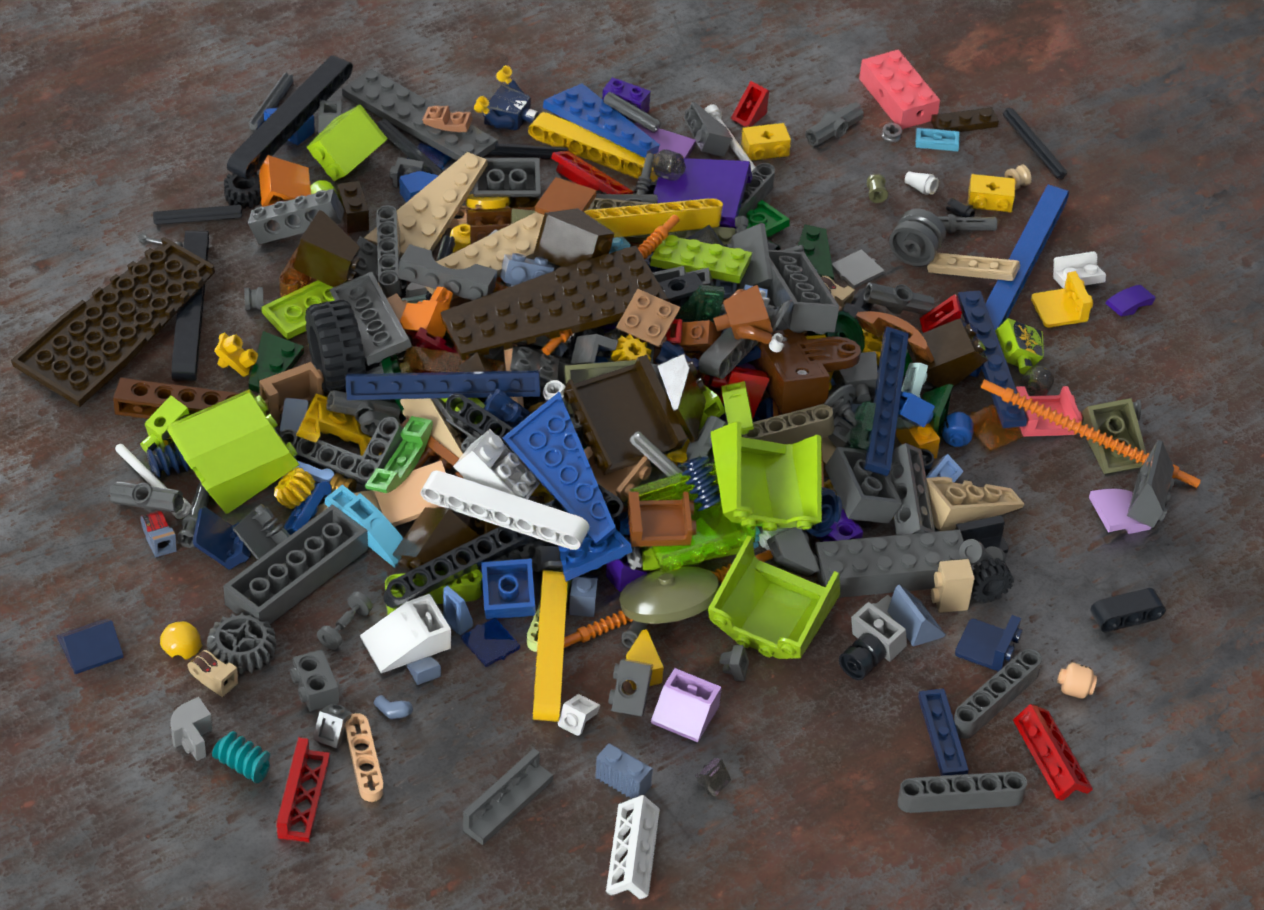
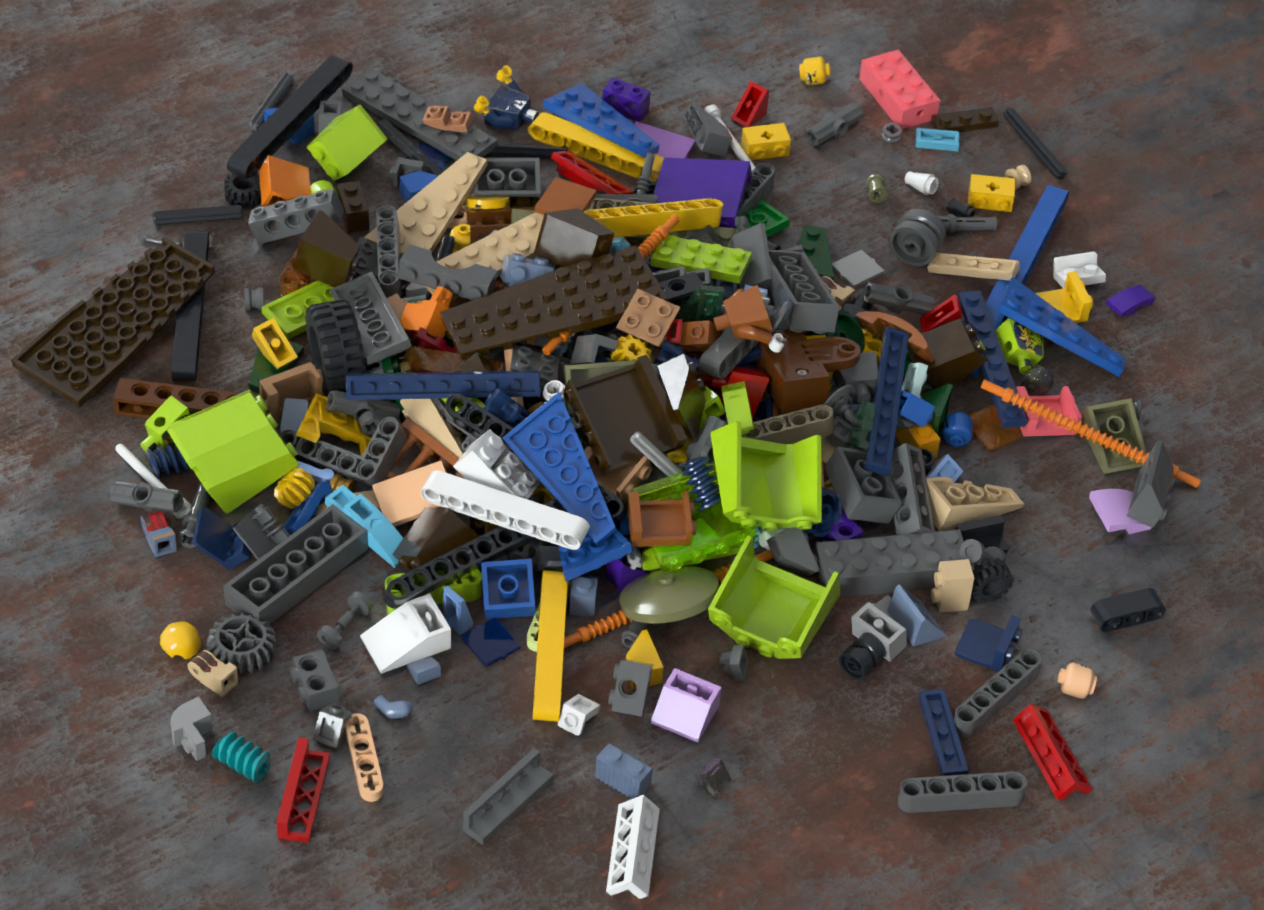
(91, 645): dark blue slope -> none
(233, 355): yellow hips -> none
(273, 343): none -> yellow slope
(405, 458): bright green slope -> none
(632, 112): dark grey axle -> none
(668, 164): clear smoke head -> none
(814, 70): none -> yellow head
(1038, 315): none -> blue wing

